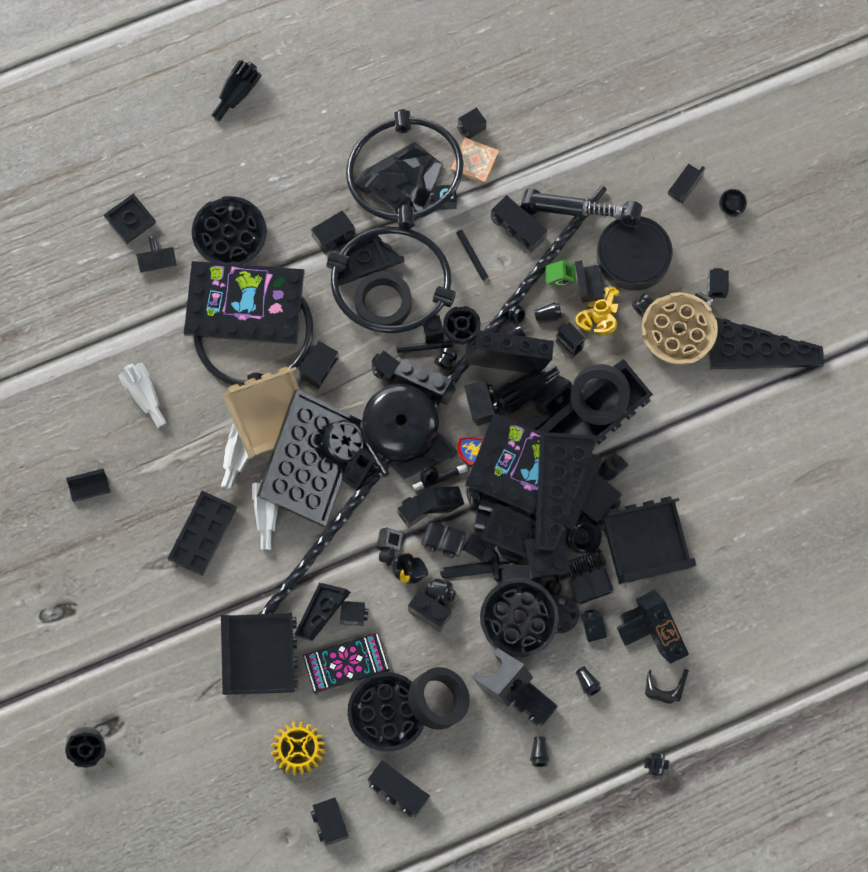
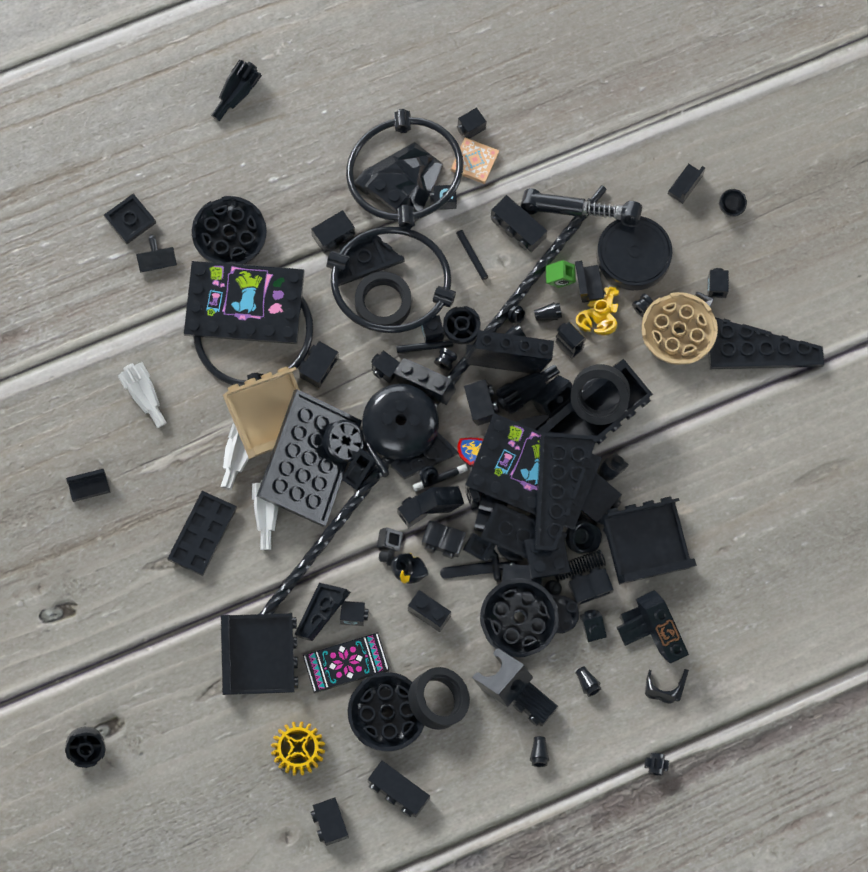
(441, 591): black head -> none

